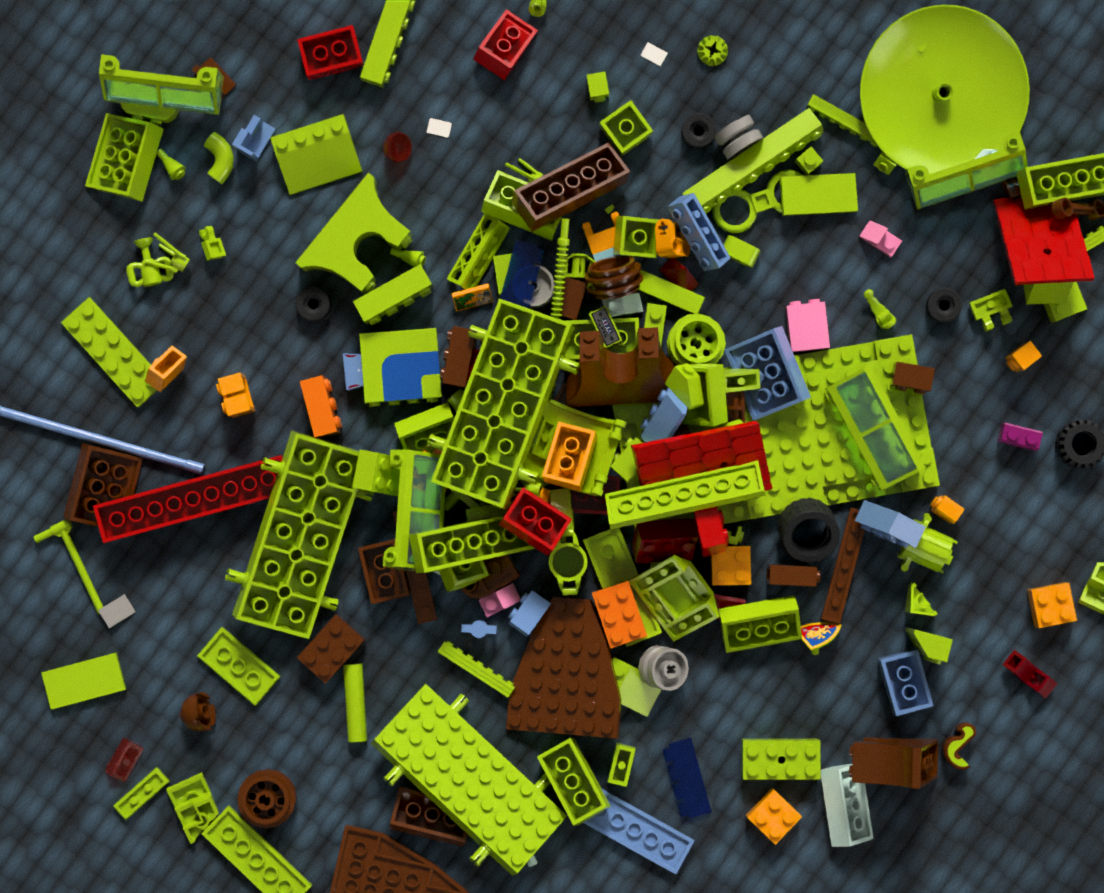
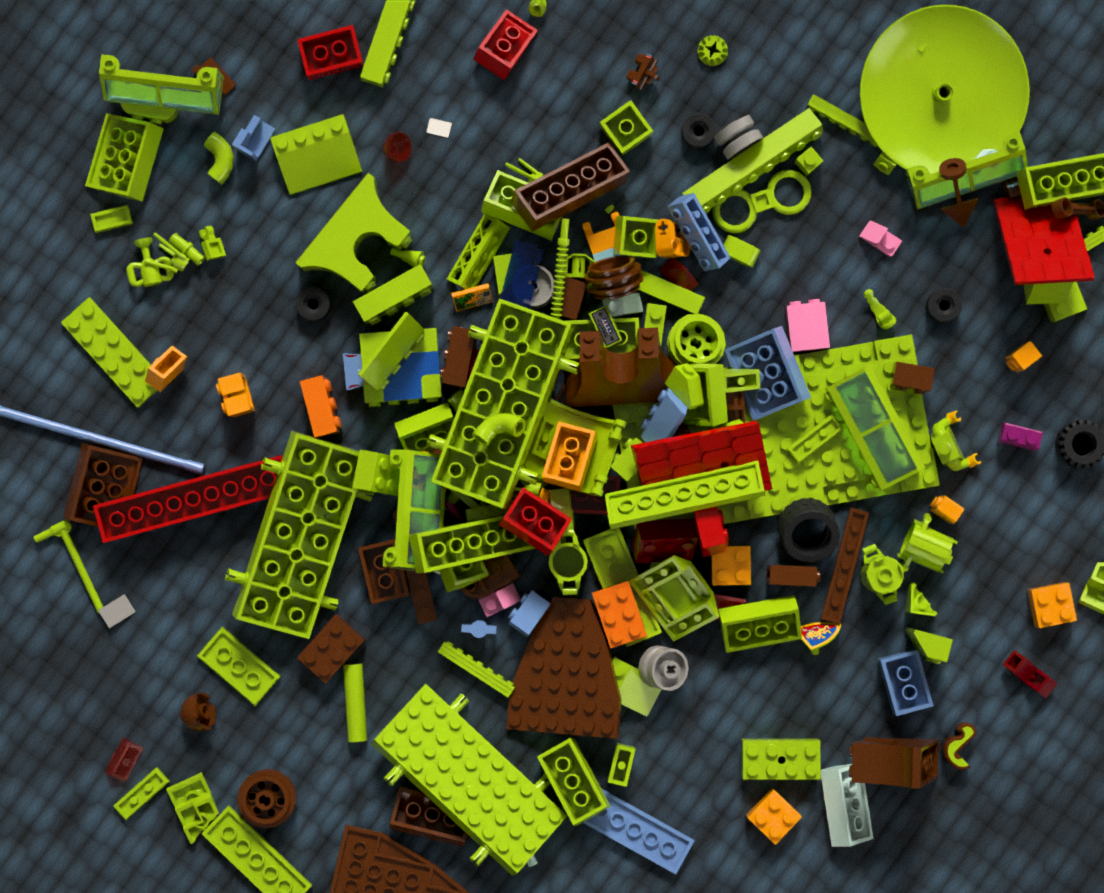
(83, 681): lime tile -> none
(111, 218): none -> lime tile
(174, 168): lime cone -> none
(187, 248): none -> lime pin
(391, 352): none -> lime slope
(455, 512): none -> piece
(499, 424): none -> lime cylinder
(597, 86): lime brick -> none
(646, 72): none -> reddish brown hips
(654, 54): white sticker -> none
(690, 779): clear blue windscreen -> none
(733, 540): lime bracket -> none
(815, 438): none -> lime tile
(818, 194): lime tile -> none
(881, 574): none -> lime container
(889, 524): medium blue brick -> none
(947, 446): none -> lime torso
(952, 170): none -> reddish brown piece
(990, 305): lime plate -> none

